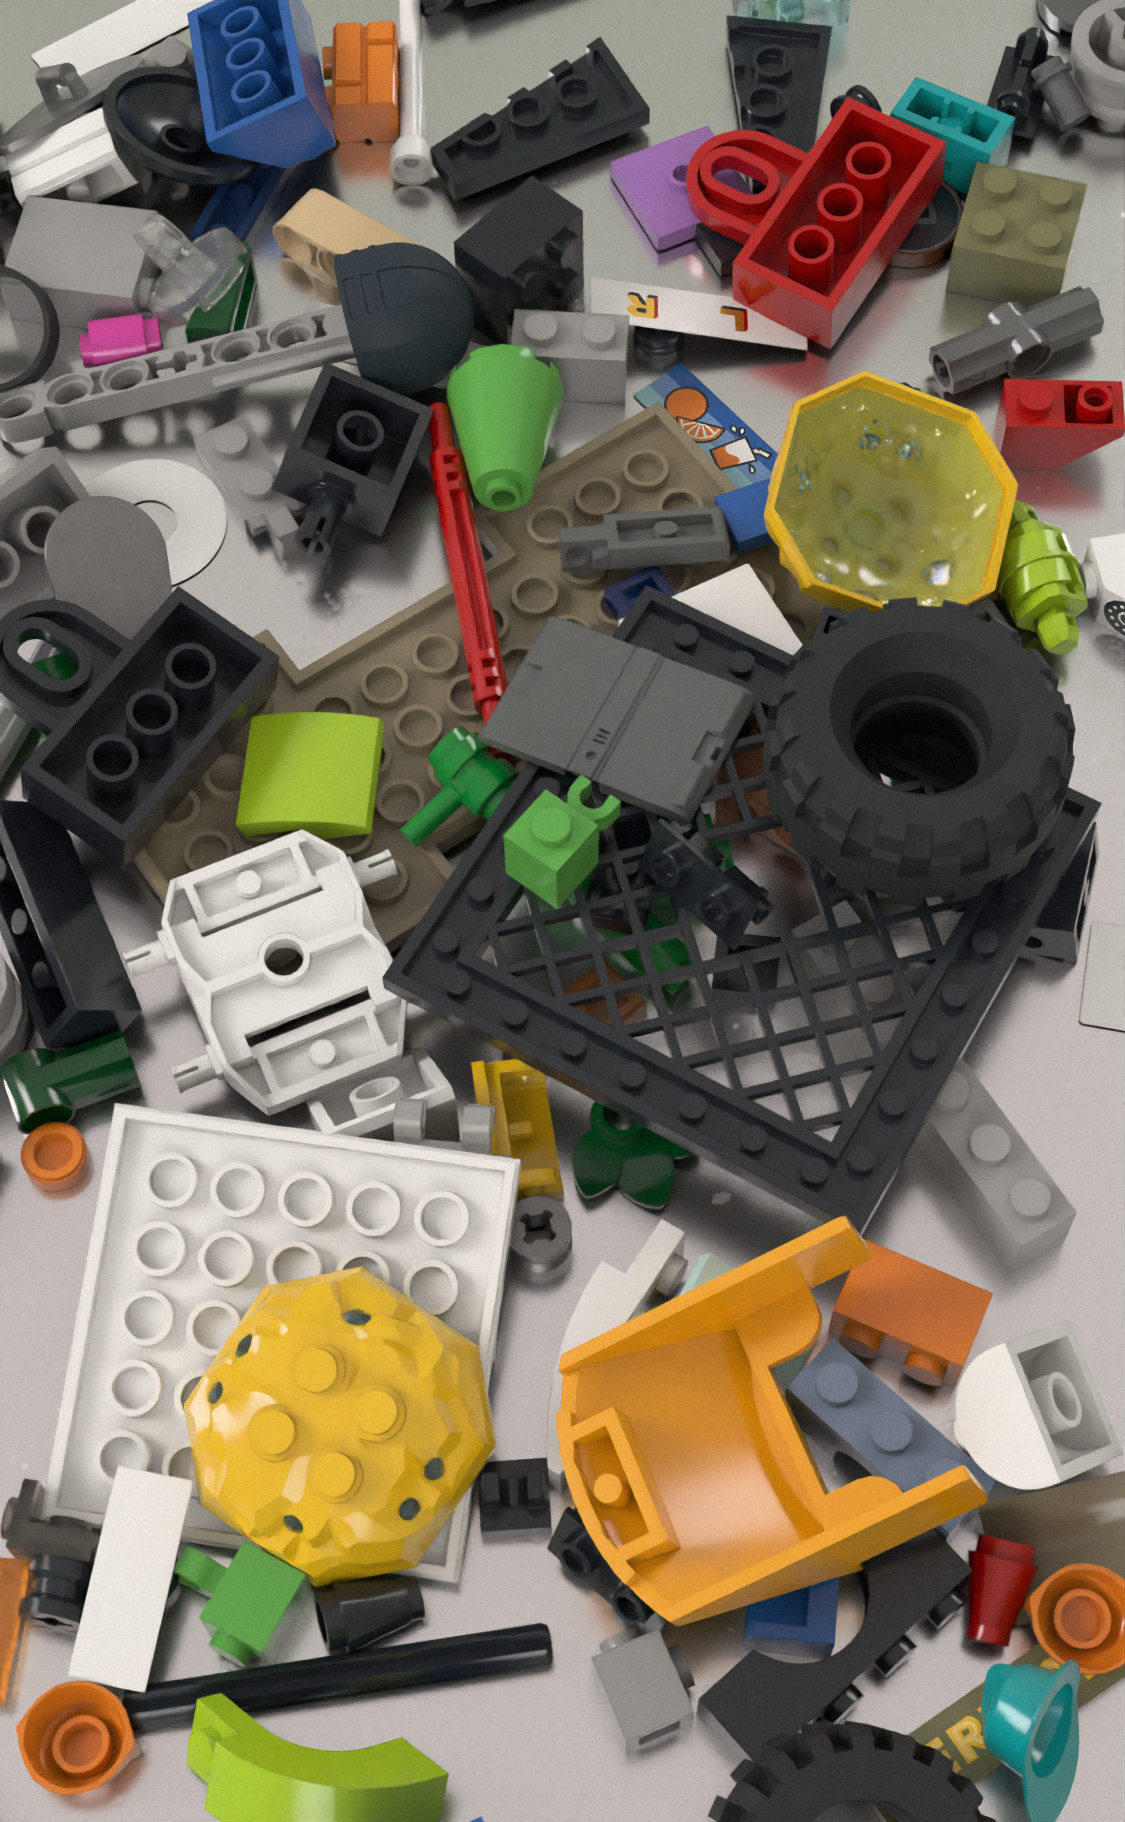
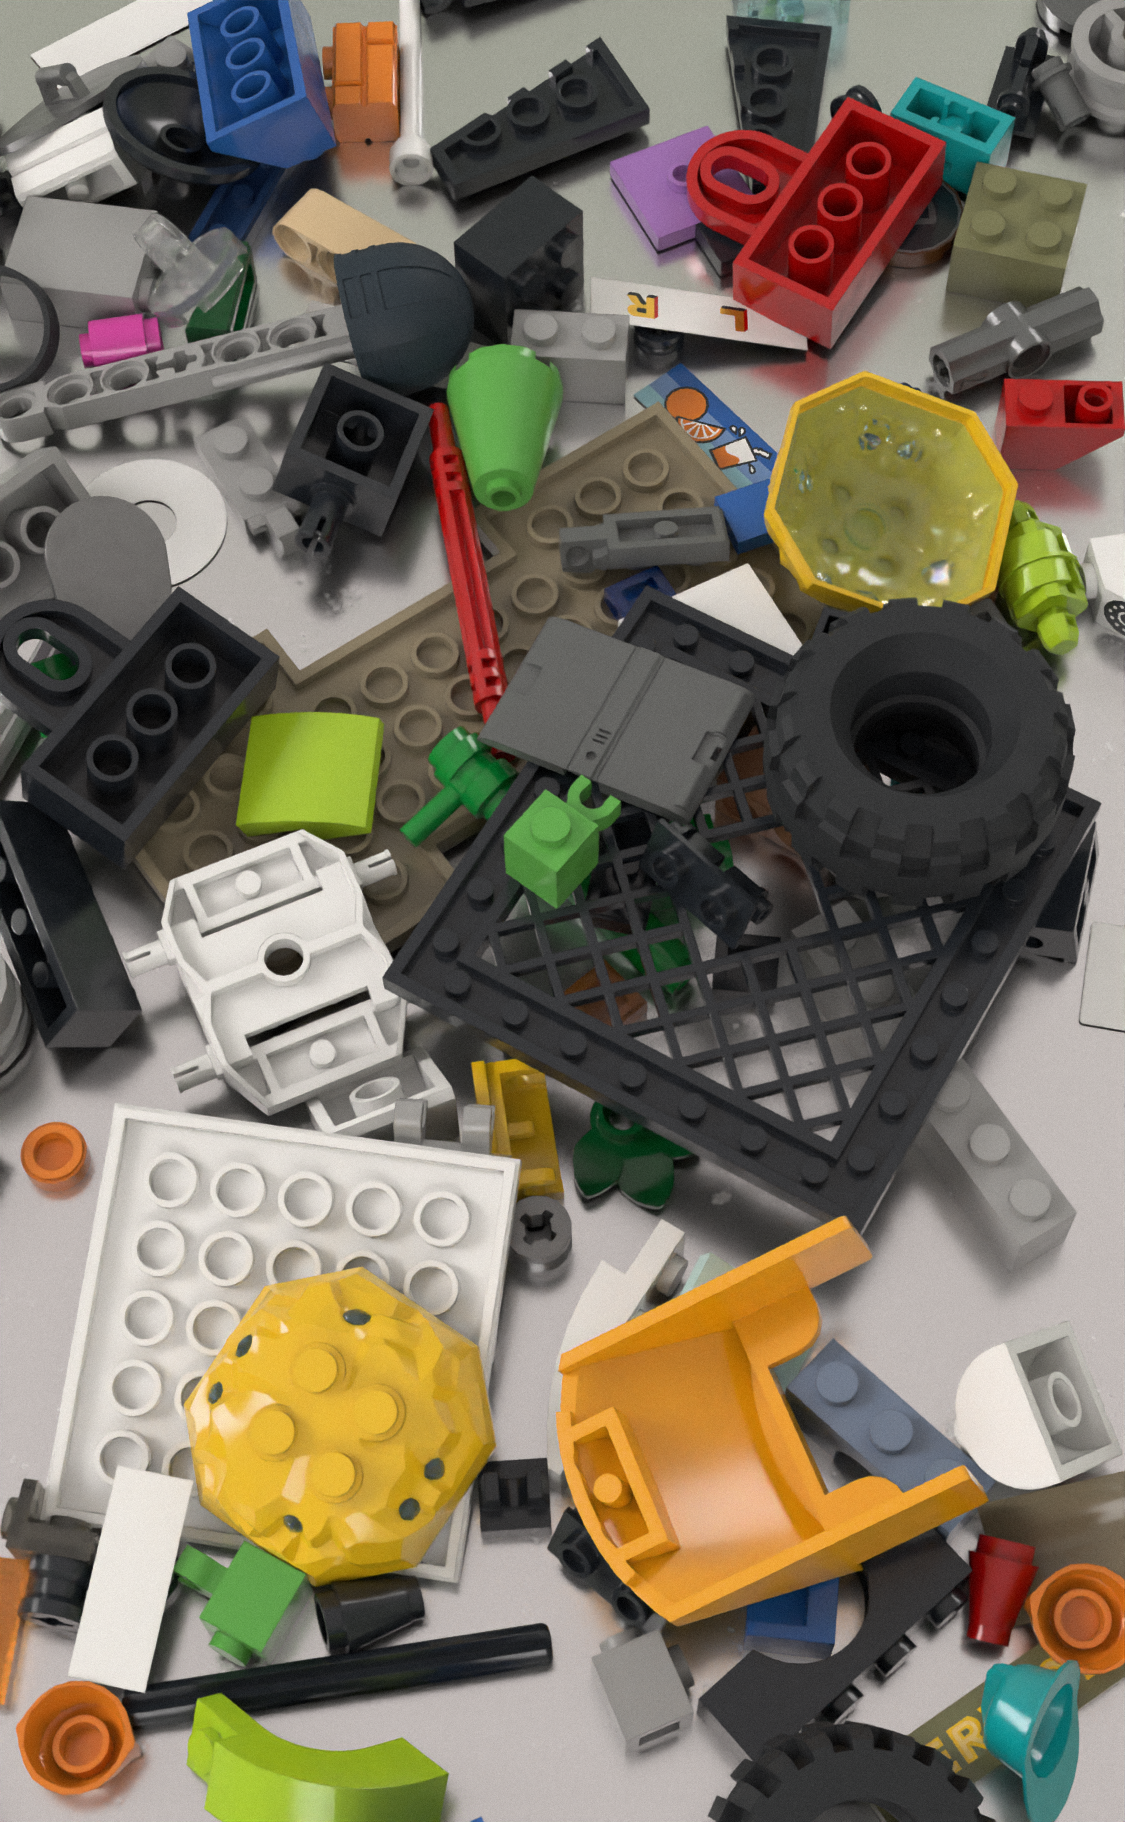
(53, 1085): dark green piece -> none
(909, 1315): orange brick -> none

